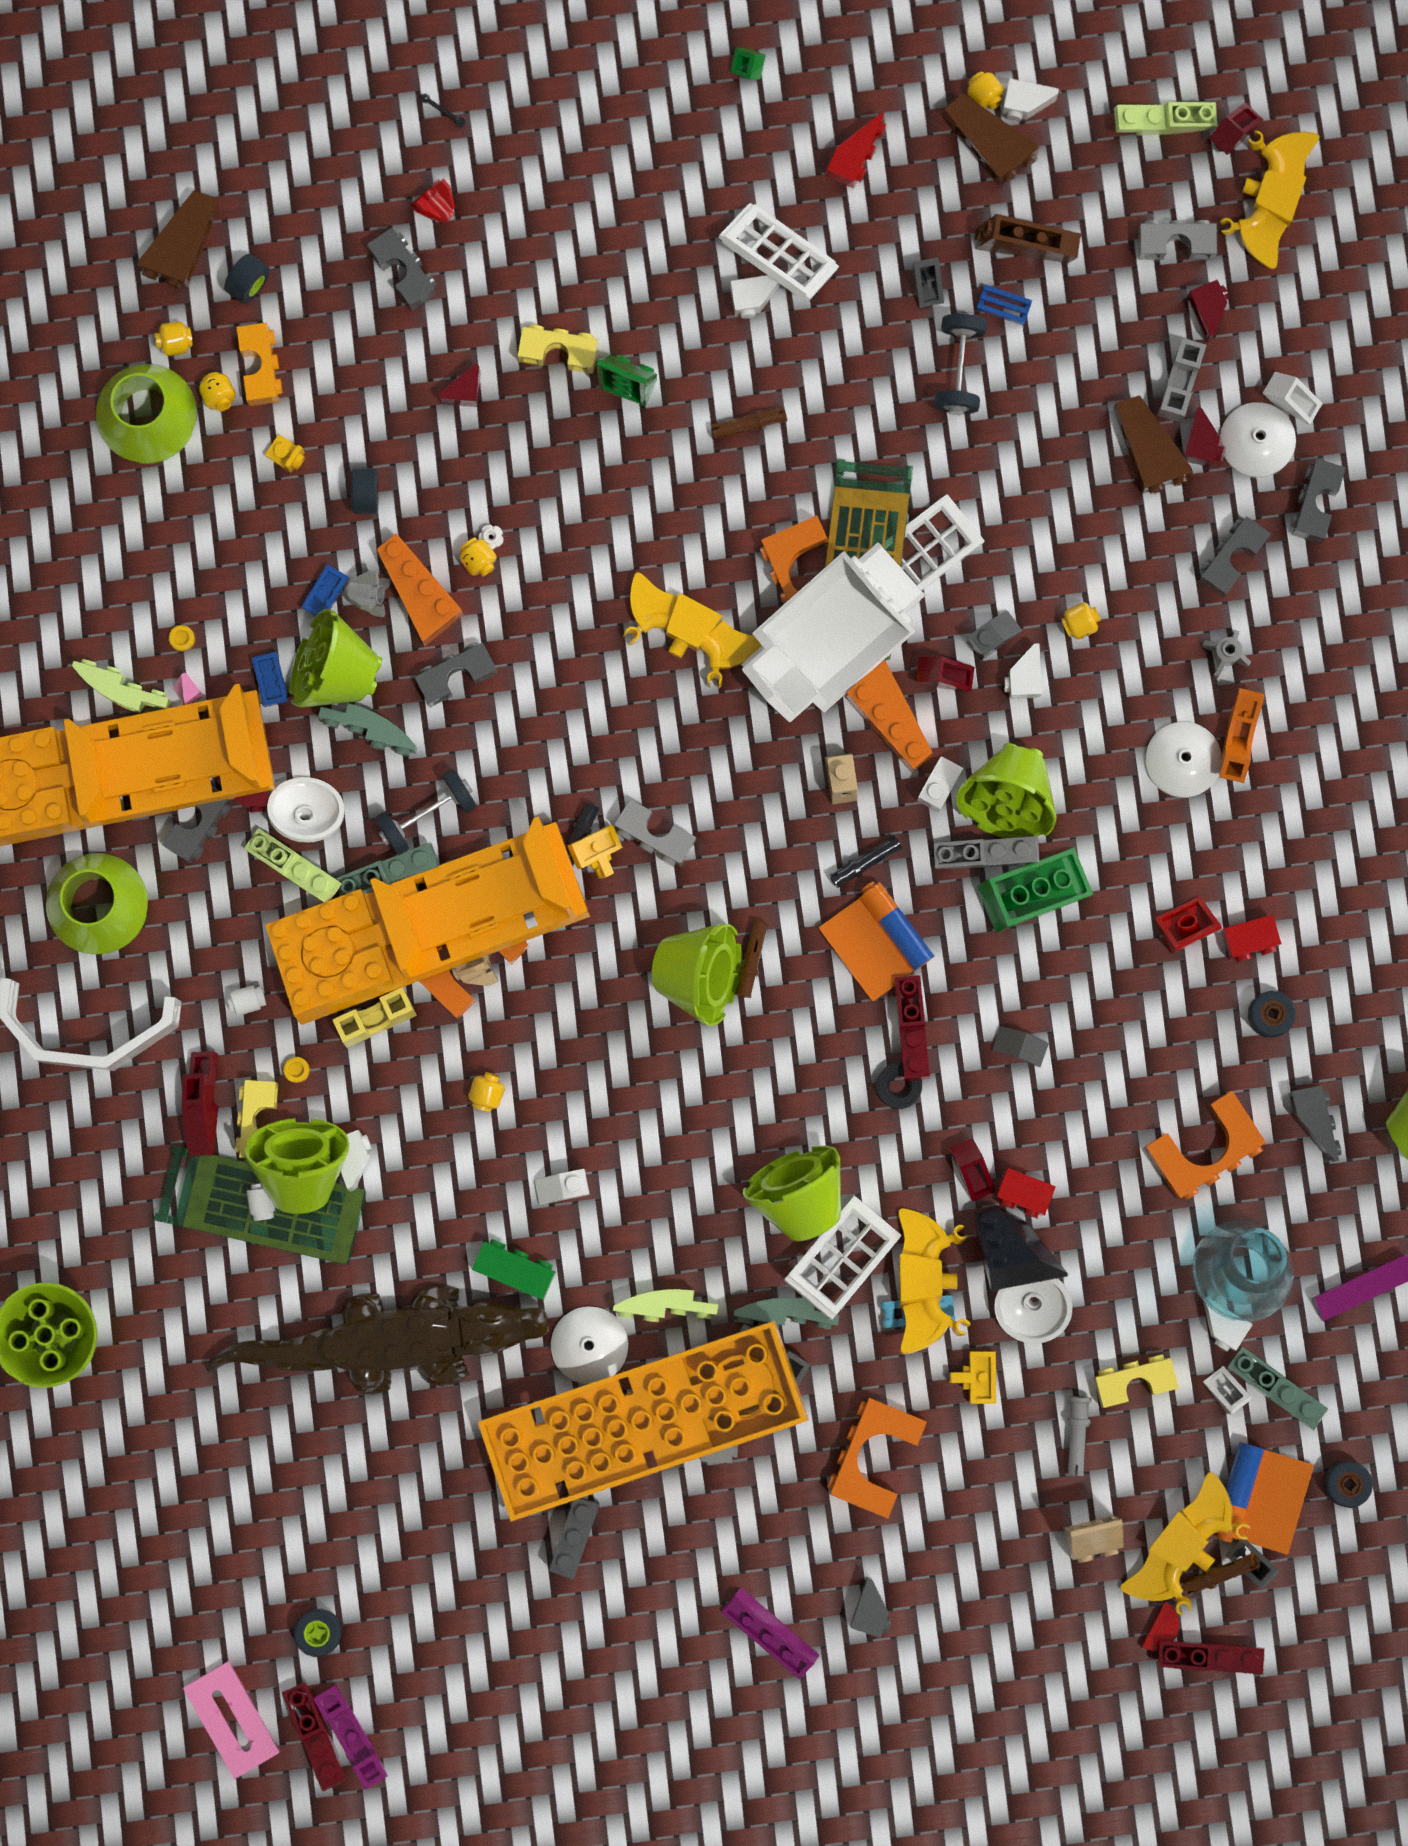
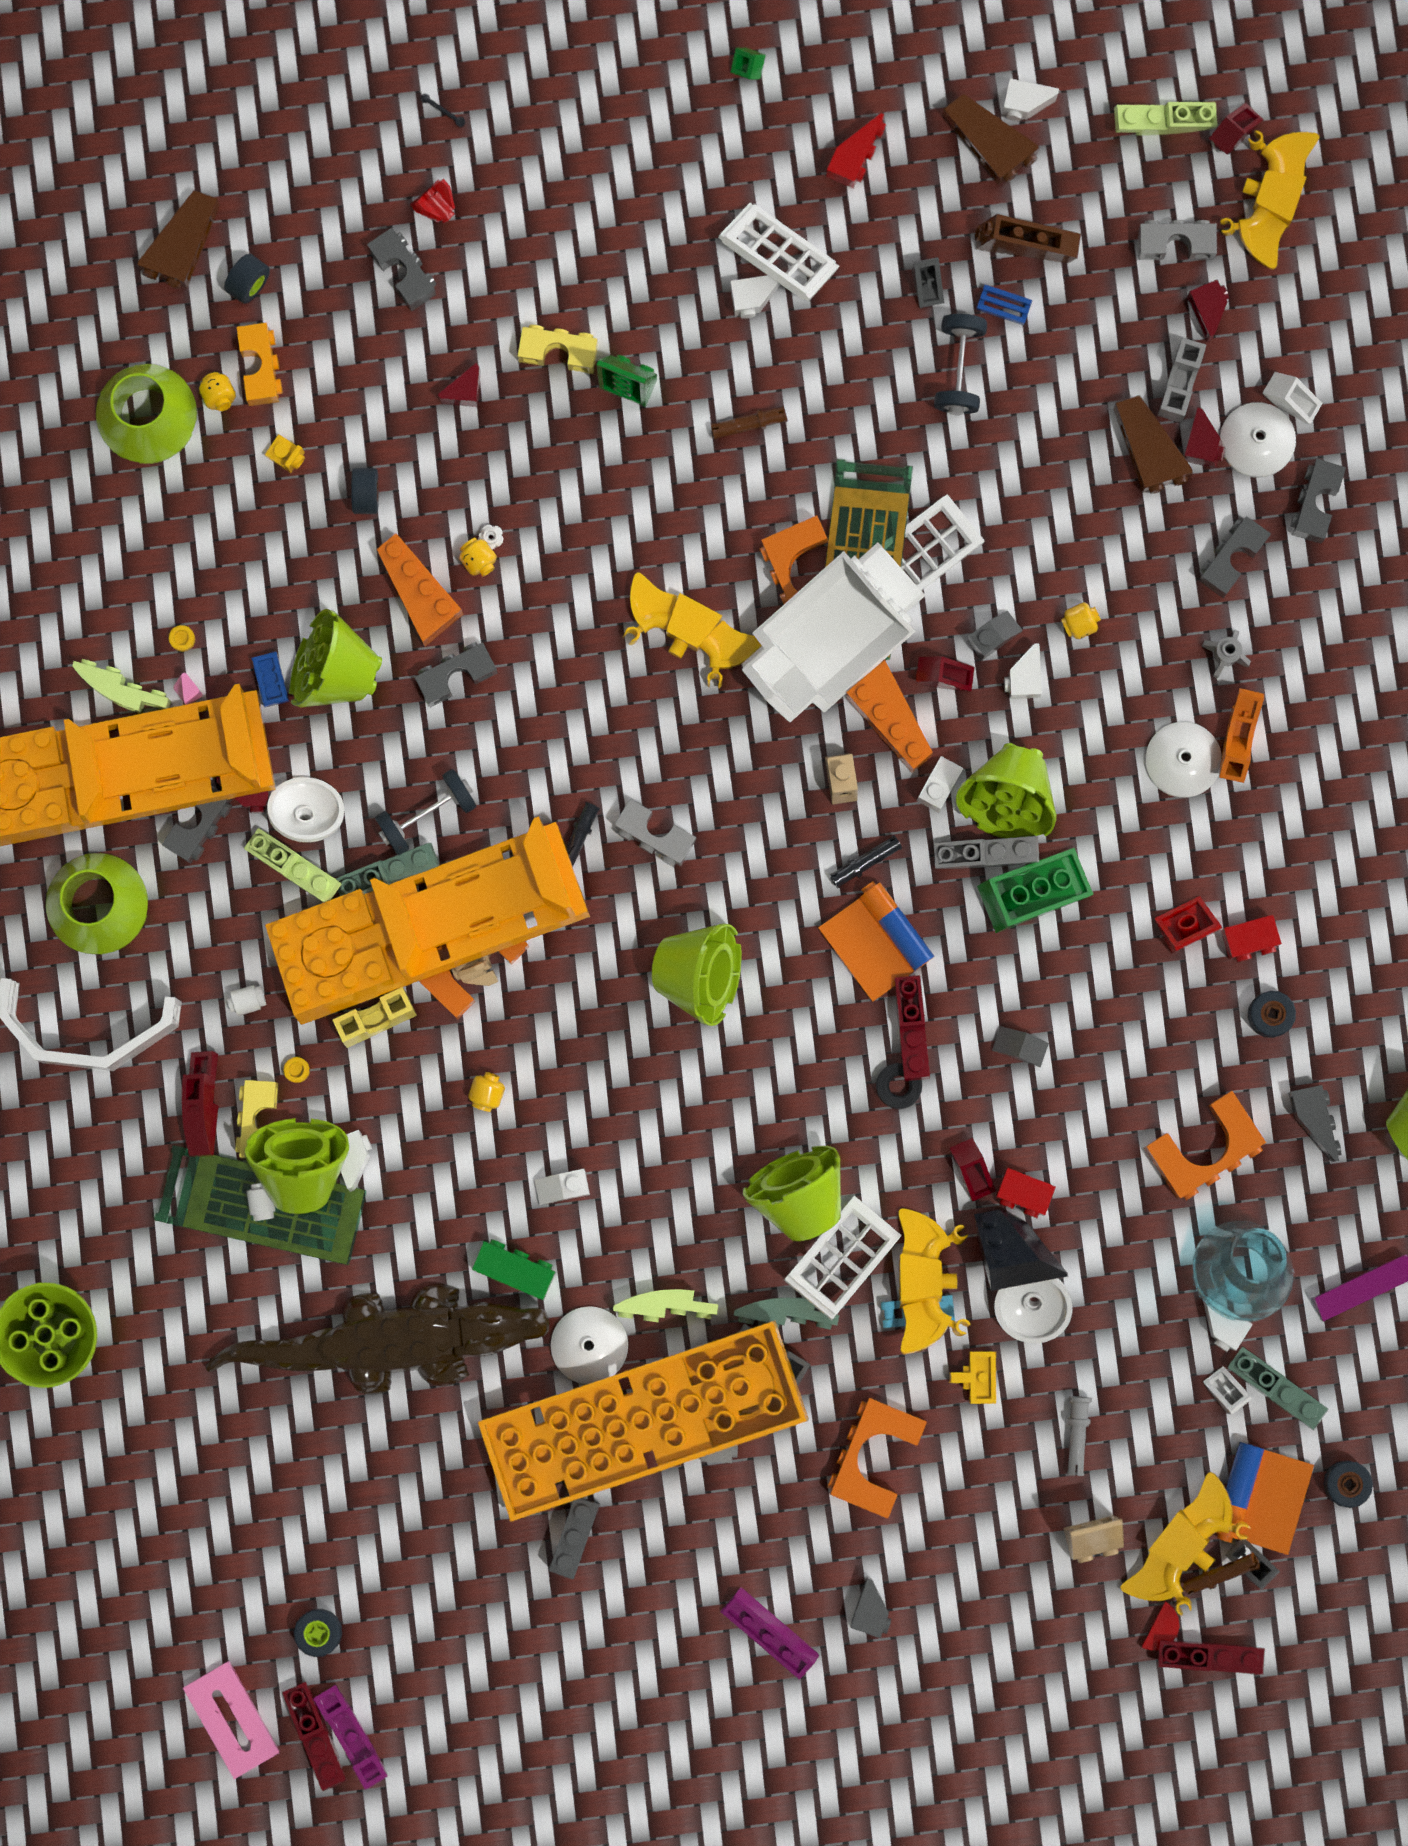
(173, 338): yellow head -> none
(325, 591): blue plate -> none
(368, 592): light grey brick -> none
(379, 730): sand green slope -> none
(596, 851): yellow hinge -> none
(751, 959): reddish brown pin -> none
(985, 90): yellow head -> none
(1157, 1373): light yellow arch -> none

